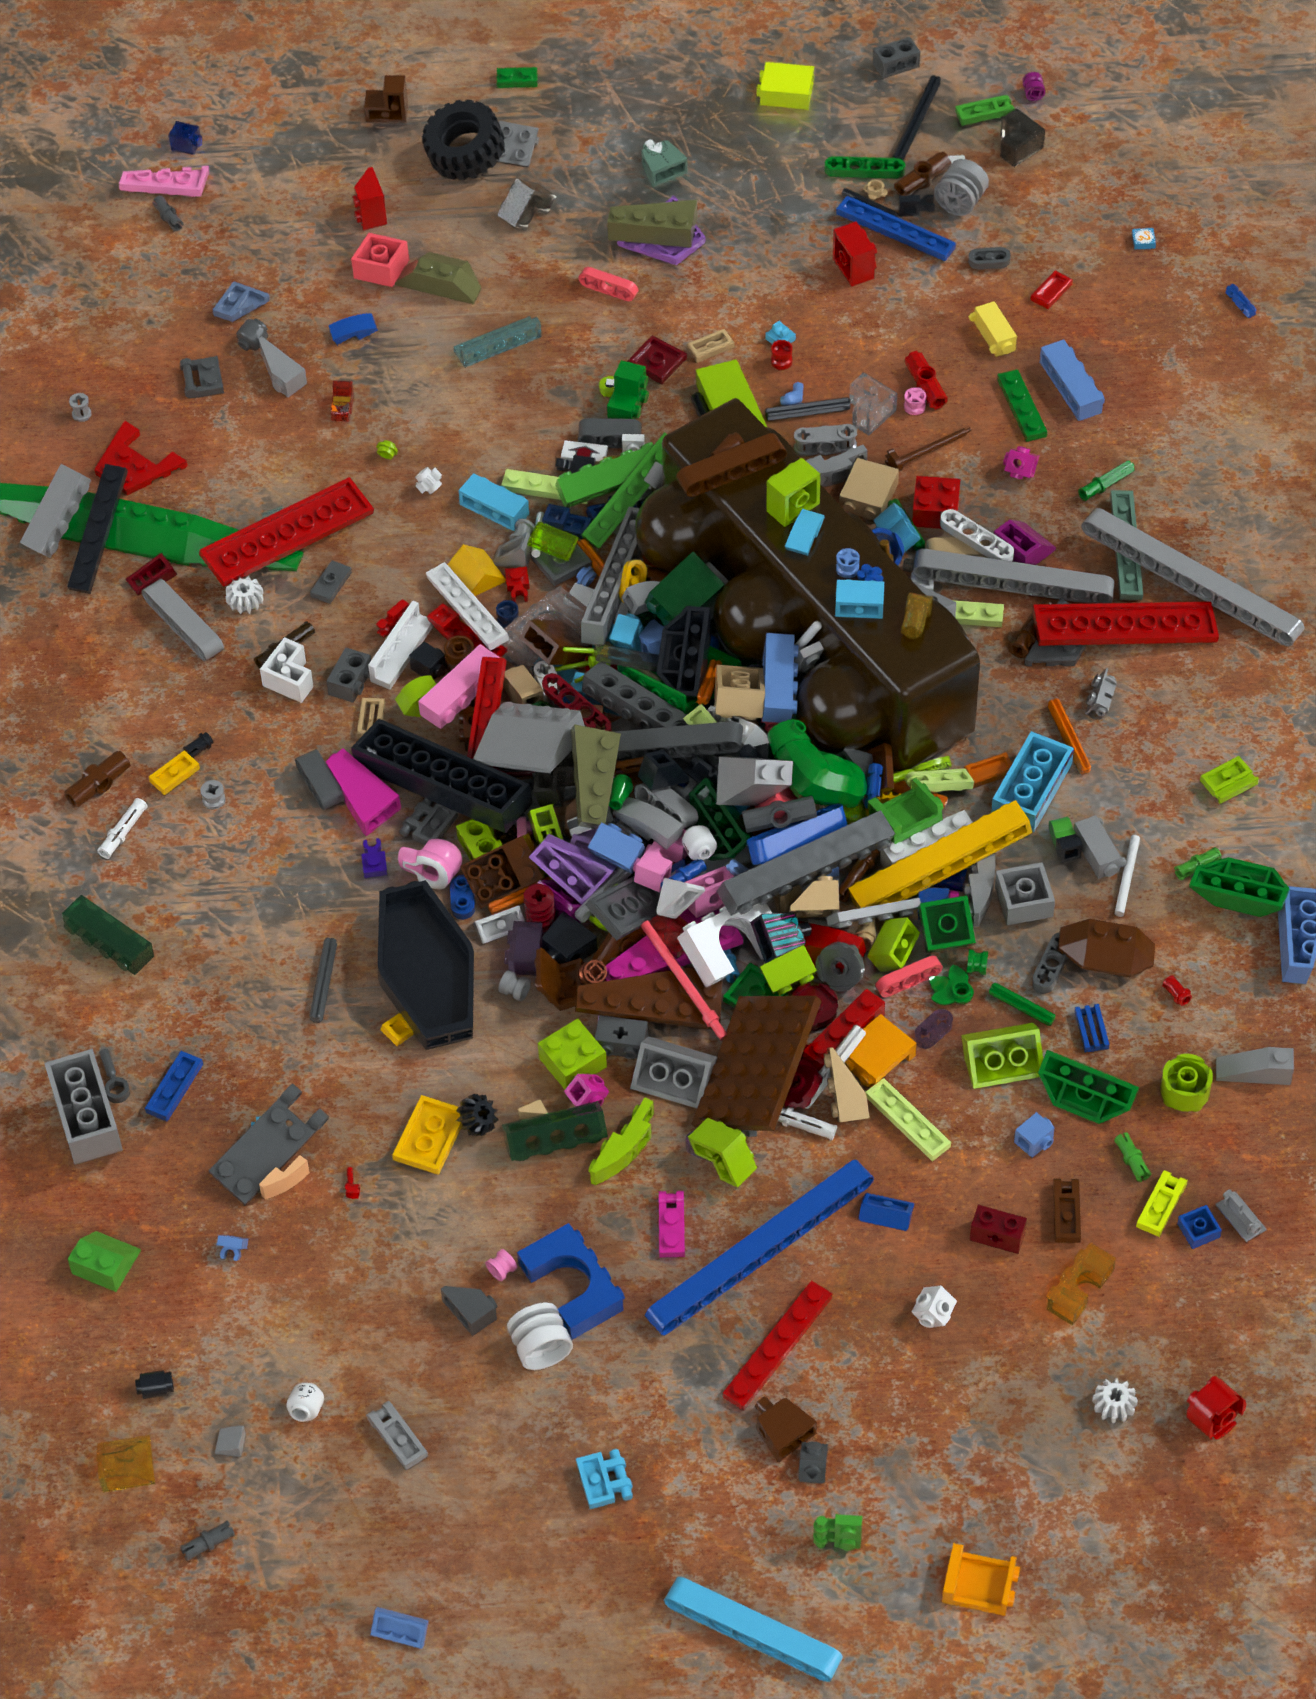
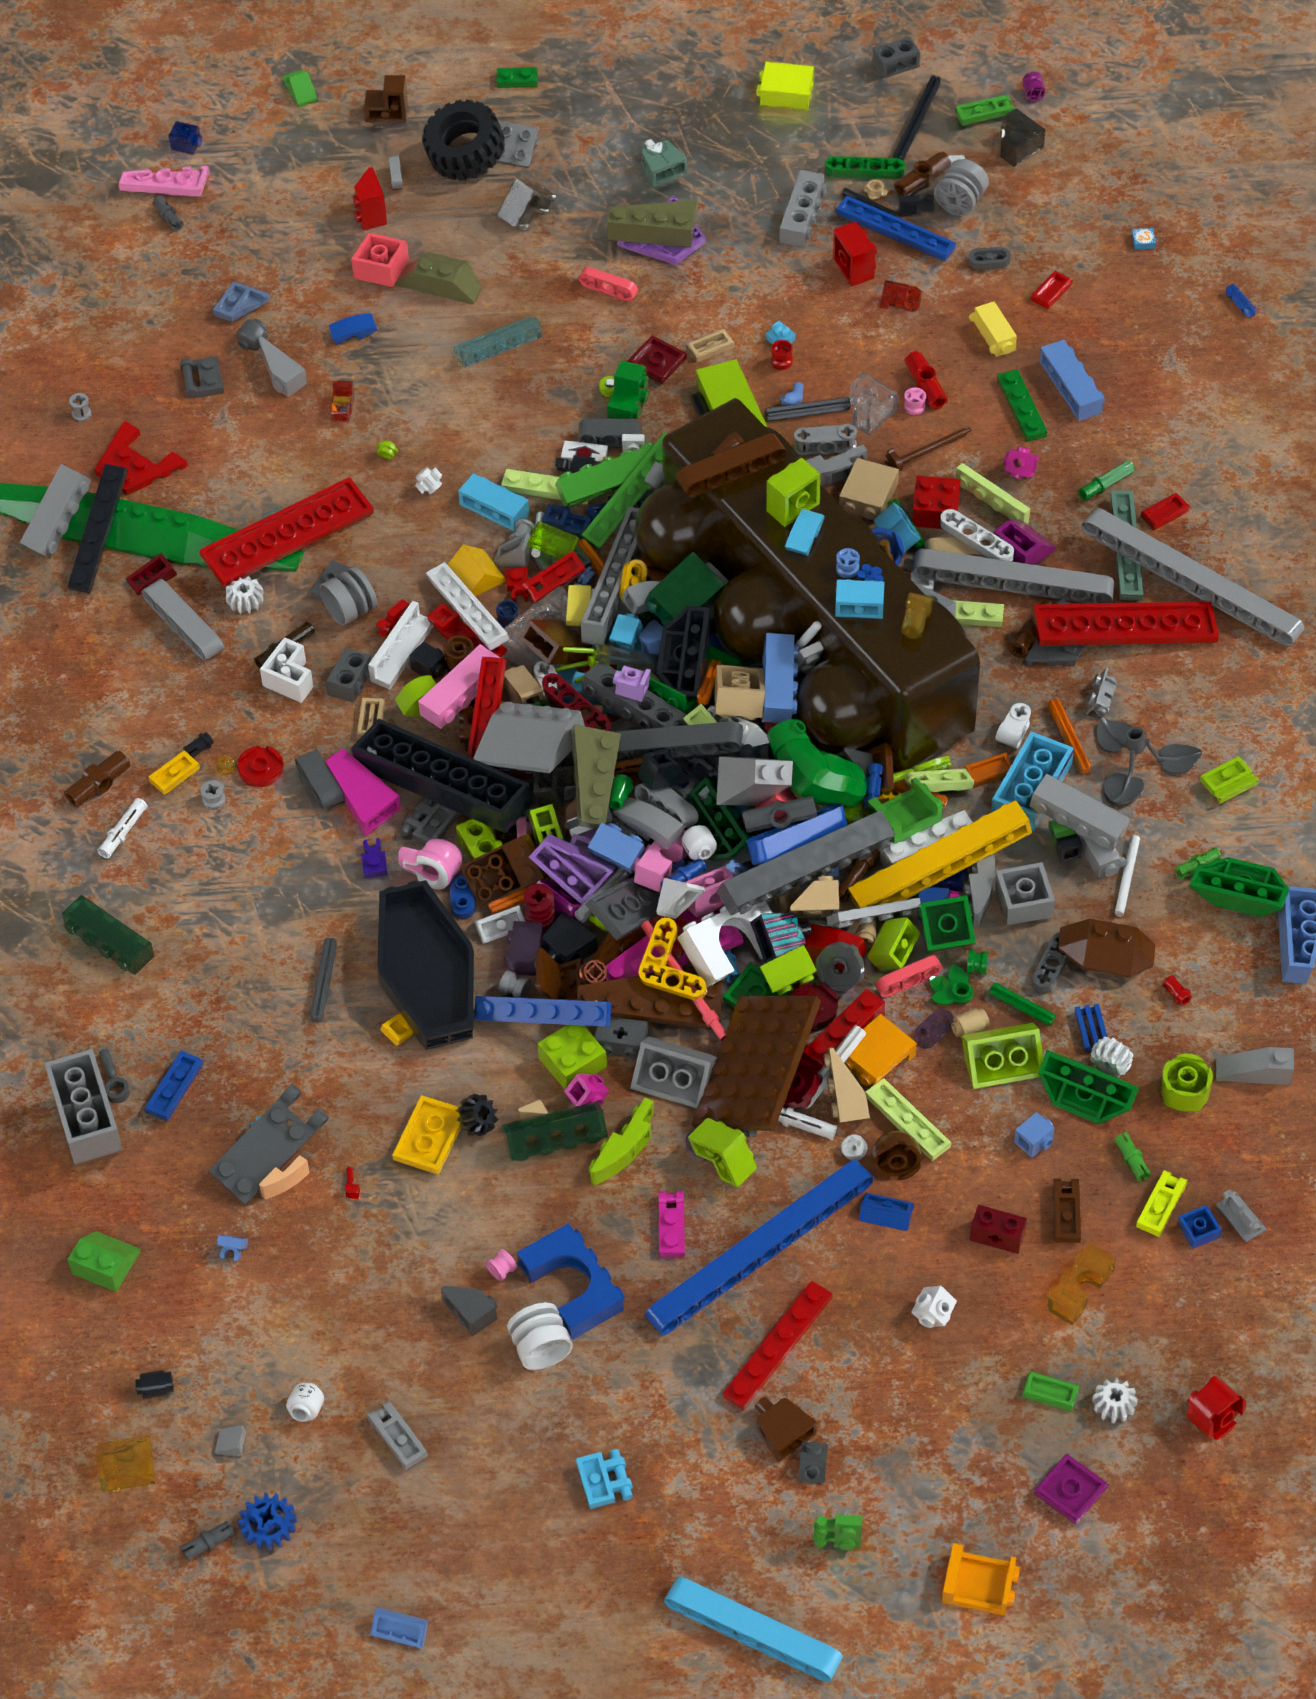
(229, 765): none -> clear yellow hinge
(260, 766): none -> red tile
(273, 1530): none -> blue gear
(300, 87): none -> bright green slope
(348, 596): none -> light grey wheel
(395, 172): none -> light grey beam
(542, 1011): none -> blue plate
(553, 576): none -> red plate
(577, 603): none -> light yellow tile
(631, 683): none -> lavender brick
(658, 965): none -> yellow beam
(802, 208): none -> light grey brick
(854, 1147): none -> white tile
(896, 1155): none -> reddish brown cylinder
(900, 296): none -> clear red leg
(970, 1022): none -> tan brick
(992, 494): none -> yellowish green plate
(1014, 726): none -> white piece
(1050, 1391): none -> bright green tile
(1071, 1489): none -> magenta plate
(1079, 812): none -> light grey brick
(1111, 1056): none -> white gear
(1115, 735): none -> dark grey plant
(1165, 511): none -> red tile

